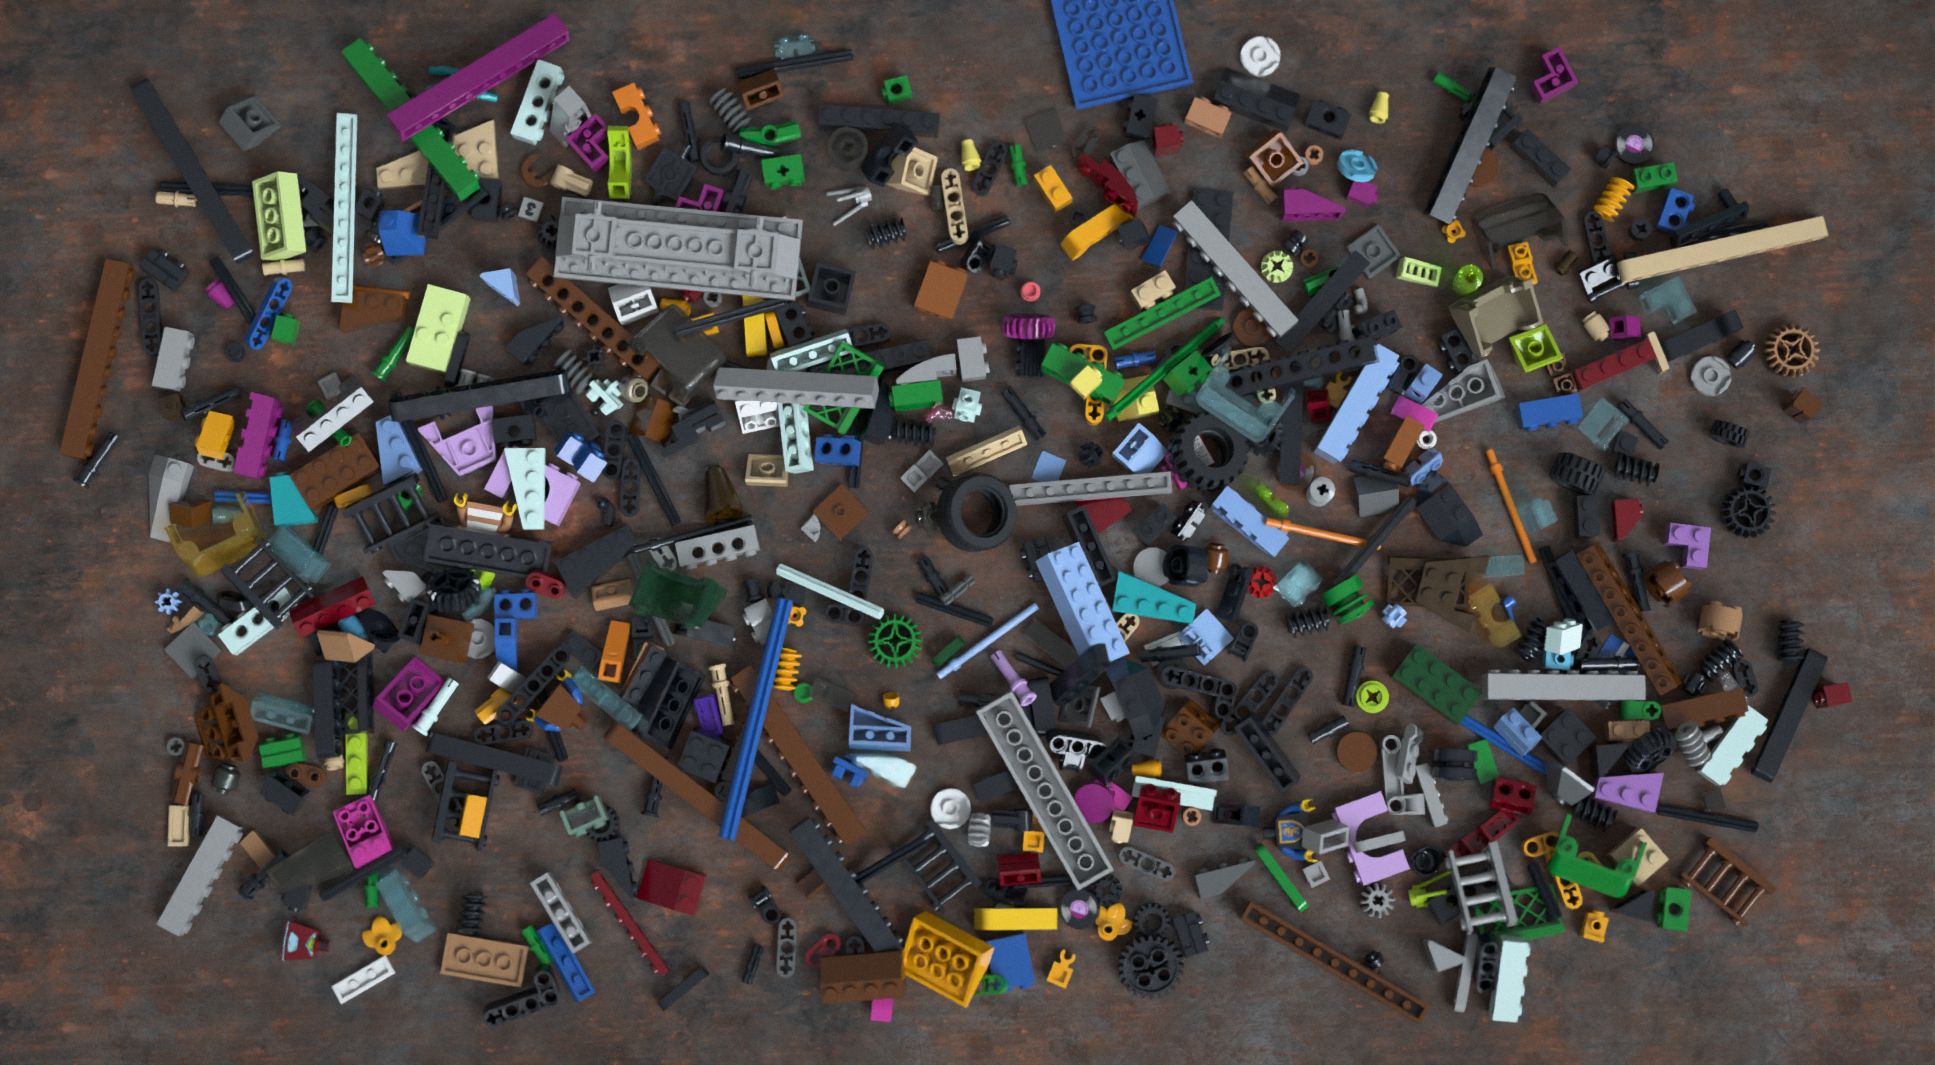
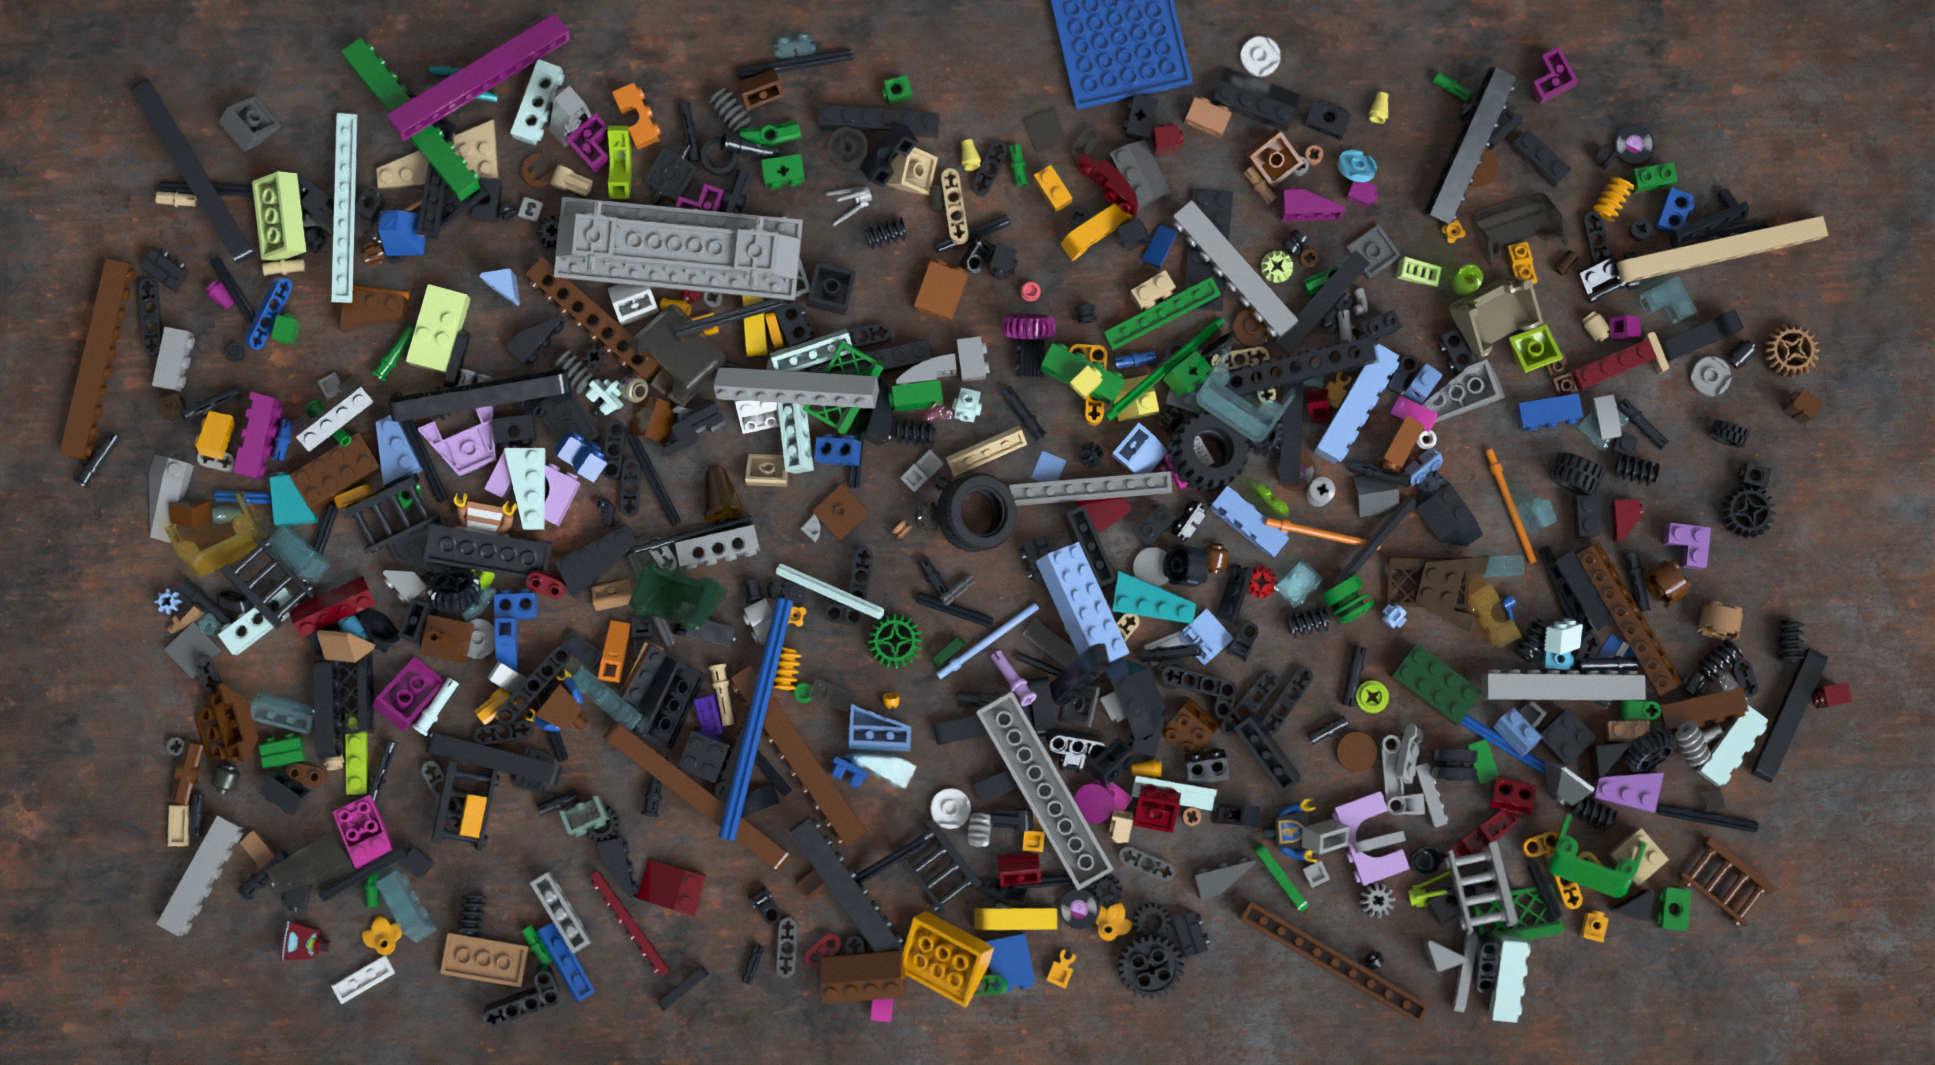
(1607, 416): none -> light grey slope

